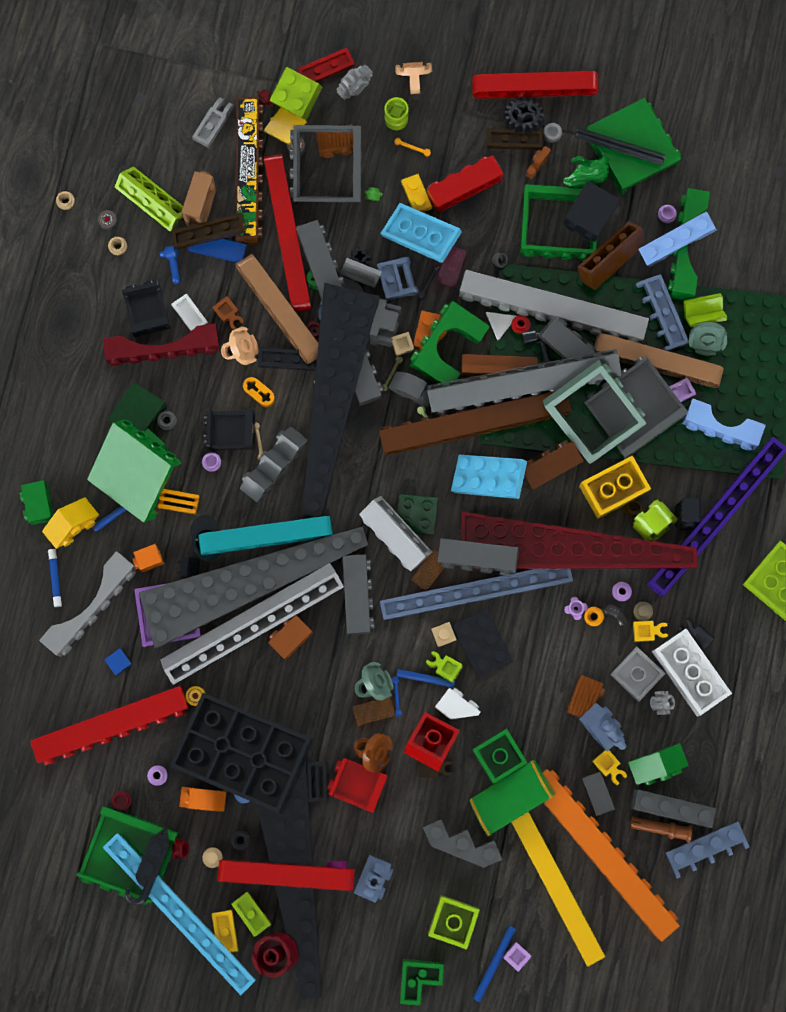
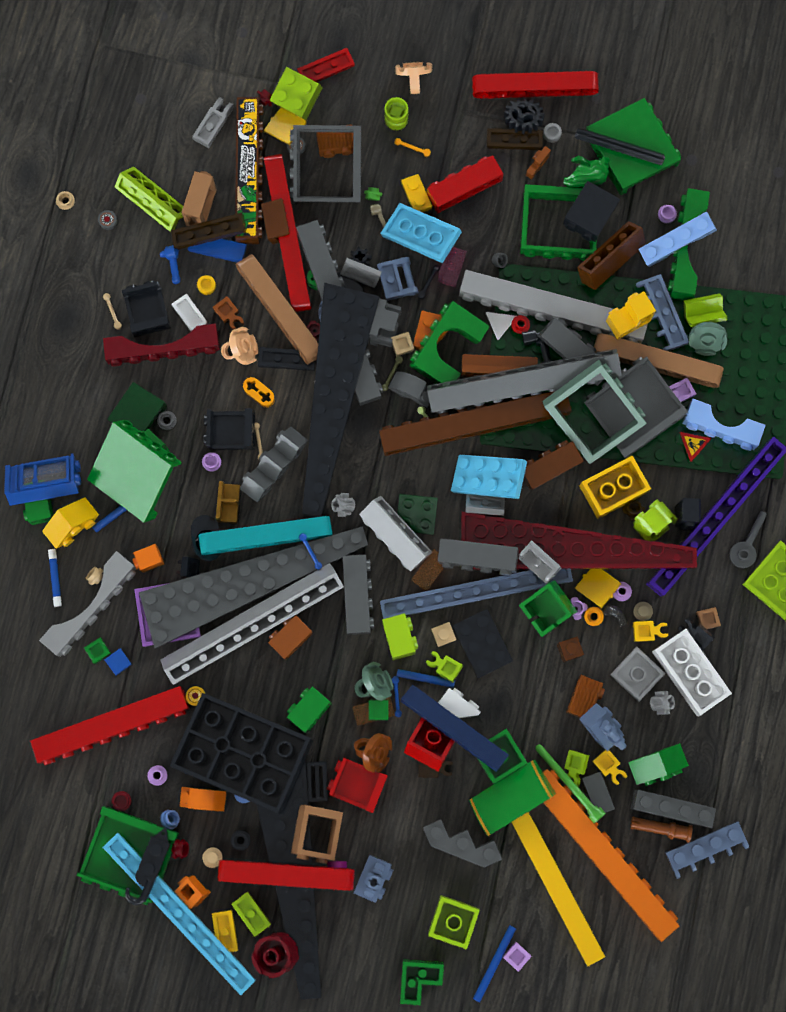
(42, 480): none -> blue door
(95, 575): none -> tan plate
(97, 650): none -> green tile
(113, 242): tan plate -> none
(117, 325): none -> tan hinge
(170, 815): none -> medium blue plate
(180, 494): light orange tile -> none
(185, 892): none -> orange brick
(206, 285): none -> yellow tile
(227, 503): none -> pearl gold panel
(275, 220): none -> reddish brown panel
(303, 537): none -> blue hinge
(304, 811): none -> medium nougat window
(309, 709): none -> green brick
(343, 504): none -> light grey gear
(354, 82): light grey gear -> none
(376, 210): none -> dark tan hand
(378, 710): none -> green tile
(399, 636): none -> lime brick
(454, 728): none -> dark blue tile
(484, 504): none -> light grey plate
(539, 562): none -> light grey hinge
(551, 607): none -> green piece
(570, 649): none -> reddish brown brick
(576, 764): none -> lime plate
(594, 812): none -> bright green piece
(598, 586): none -> yellow piece
(633, 315): none -> yellow brick
(693, 444): none -> sticker
(708, 618): none -> medium nougat tile
(743, 553): none -> dark grey piece

